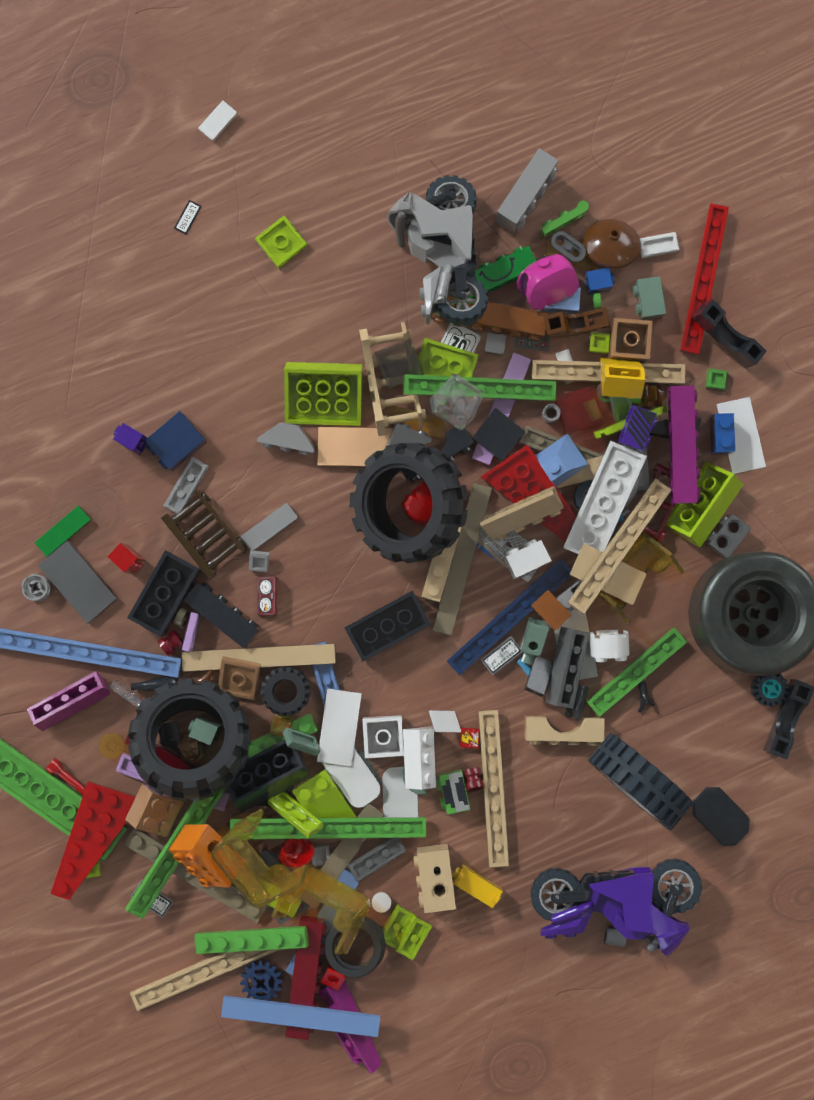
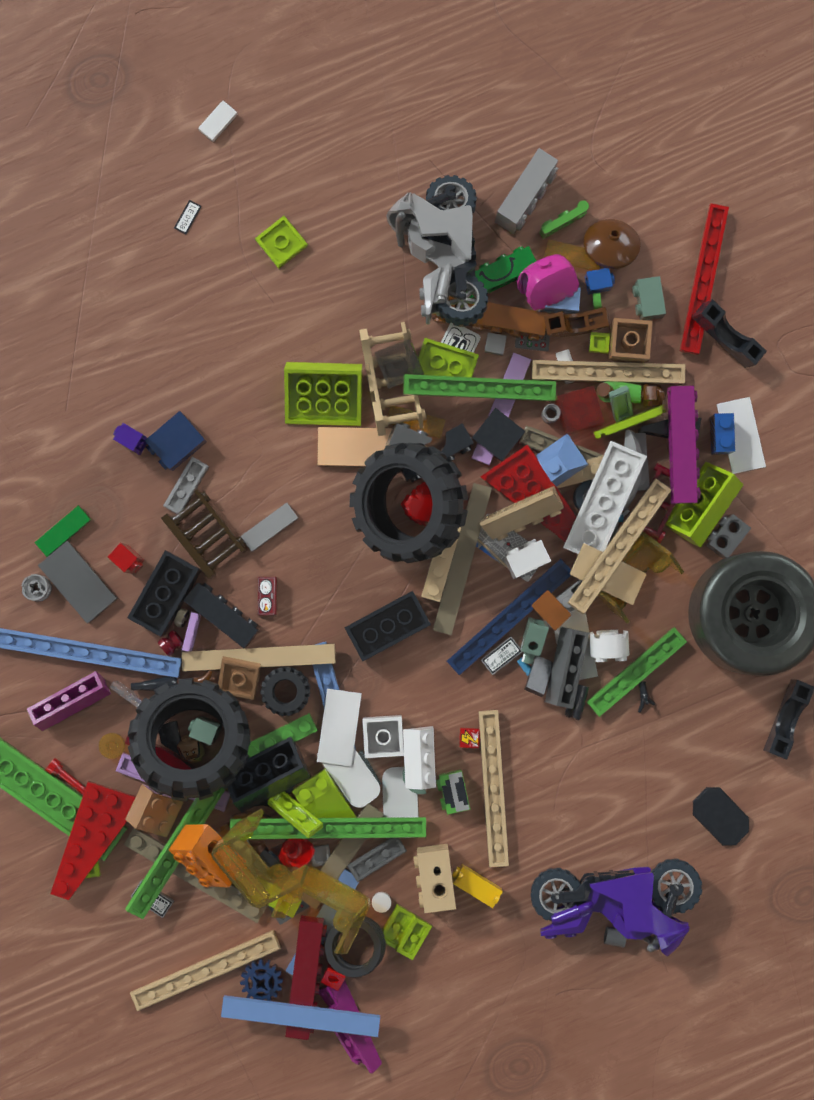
(251, 939): bright green plate -> none
(259, 561): light grey tile -> none
(279, 724): clear yellow tile -> none
(287, 437): light grey slope -> none
(301, 741): sand green tile -> none
(444, 721): white sticker -> none
(456, 401): clear slope -> none
(473, 779): dark red wheel -> none
(569, 246): dark grey plate -> none
(589, 730): tan arch -> none
(592, 410): clear yellow tile -> none
(622, 378): yellow slope -> none
(637, 428): brick -> none
(641, 781): black wheel -> none
(659, 245): white tile -> none
(716, 379): bright green tile -> none
(776, 691): black wheel -> none

